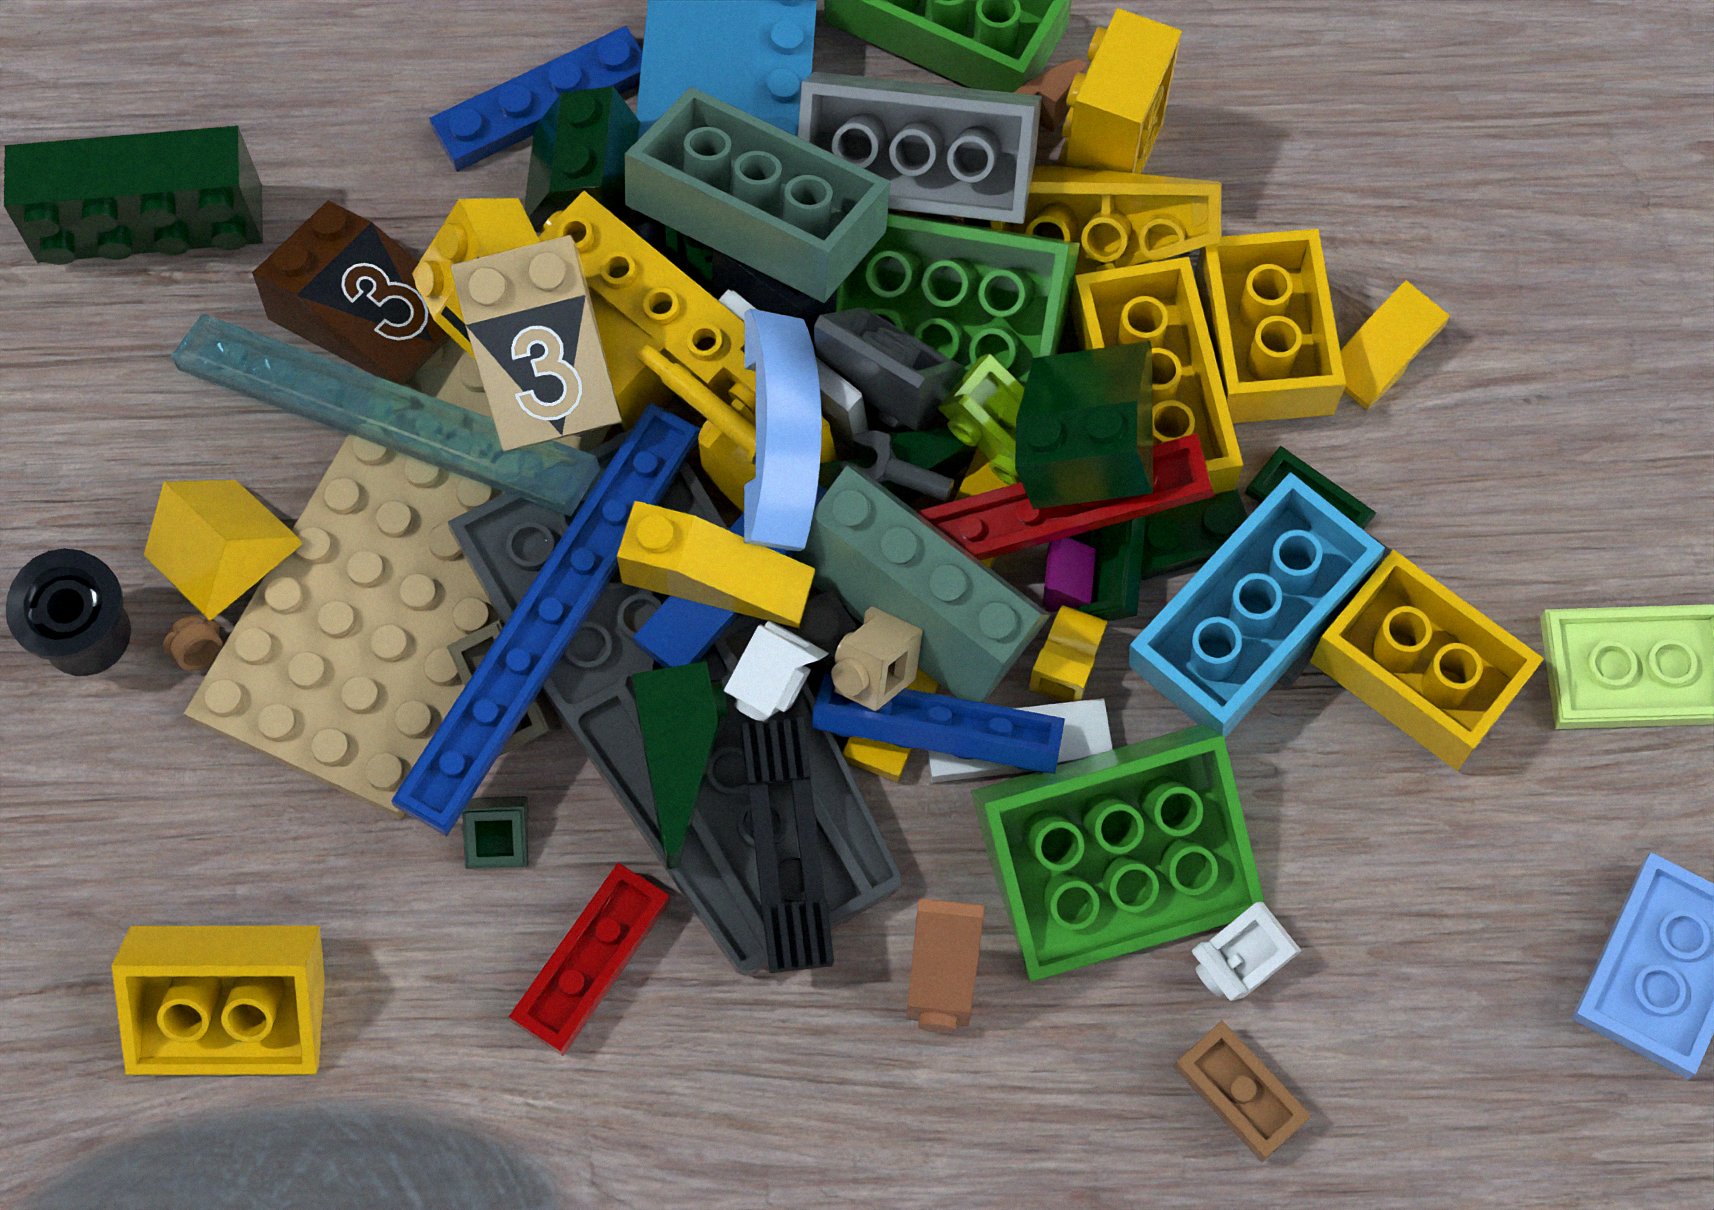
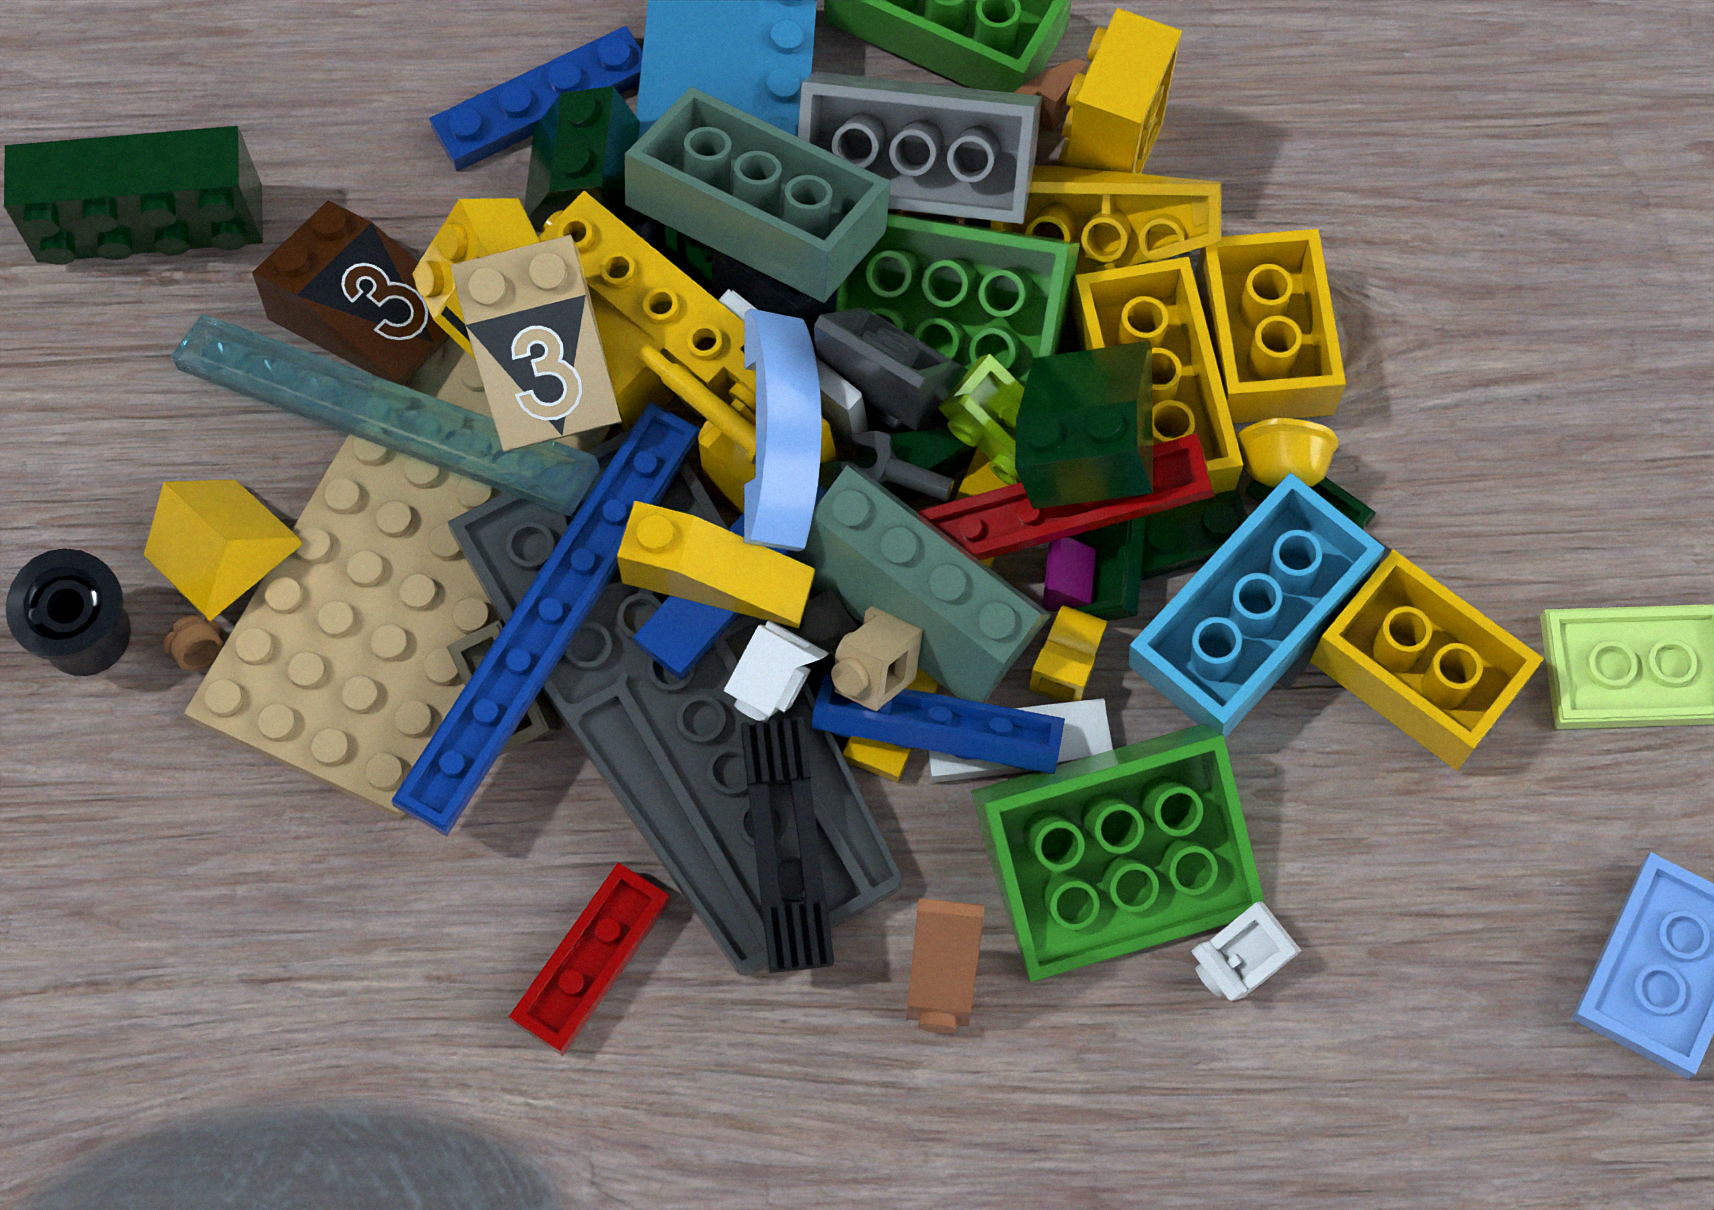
(220, 999): yellow slope -> none
(496, 832): dark green slope -> none
(678, 734): dark green slope -> none
(1242, 1091): medium nougat plate -> none
(1286, 446): none -> yellow helmet
(1389, 342): yellow slope -> none

